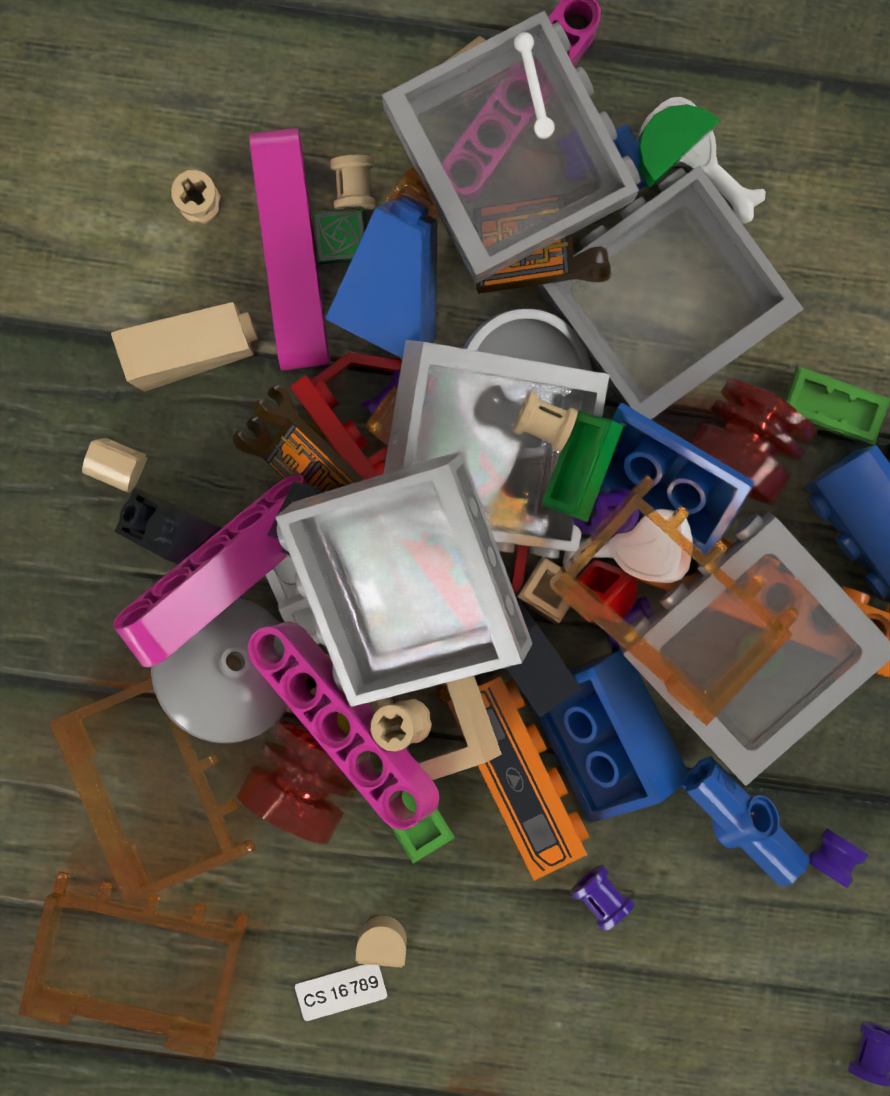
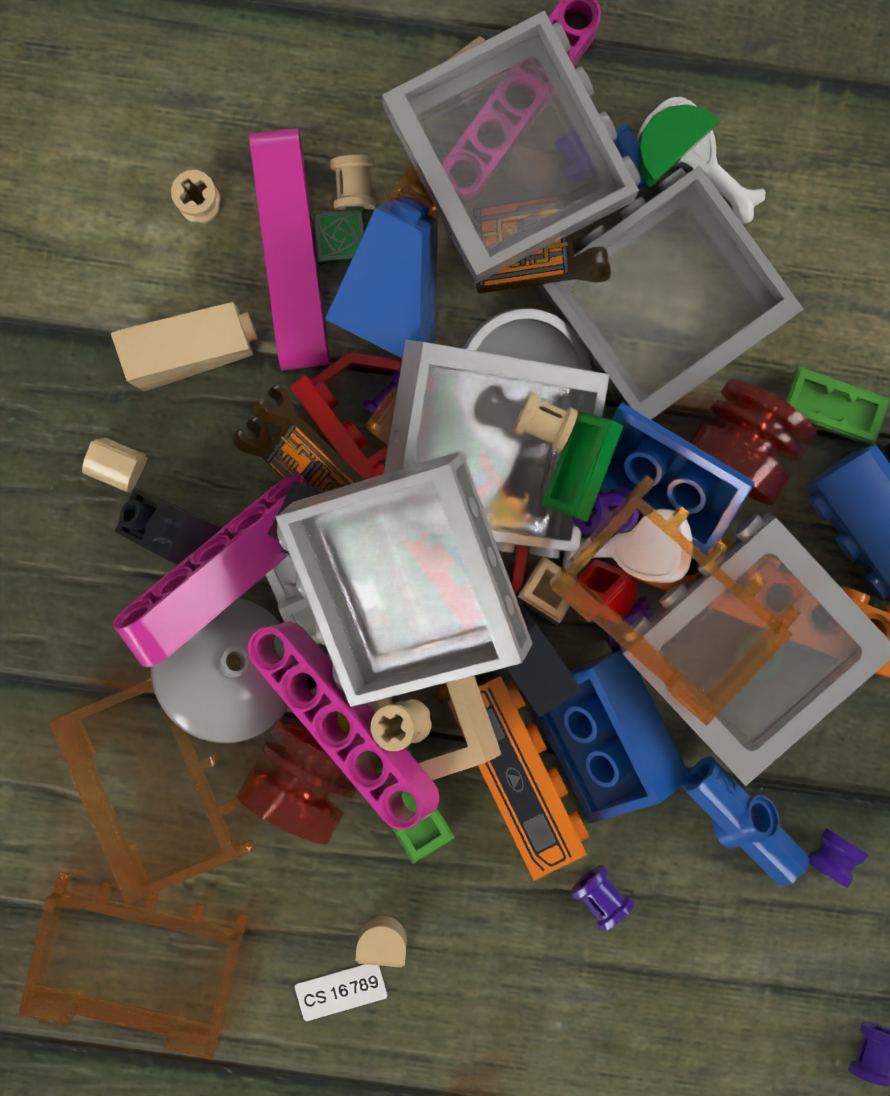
(543, 126): white hinge -> none

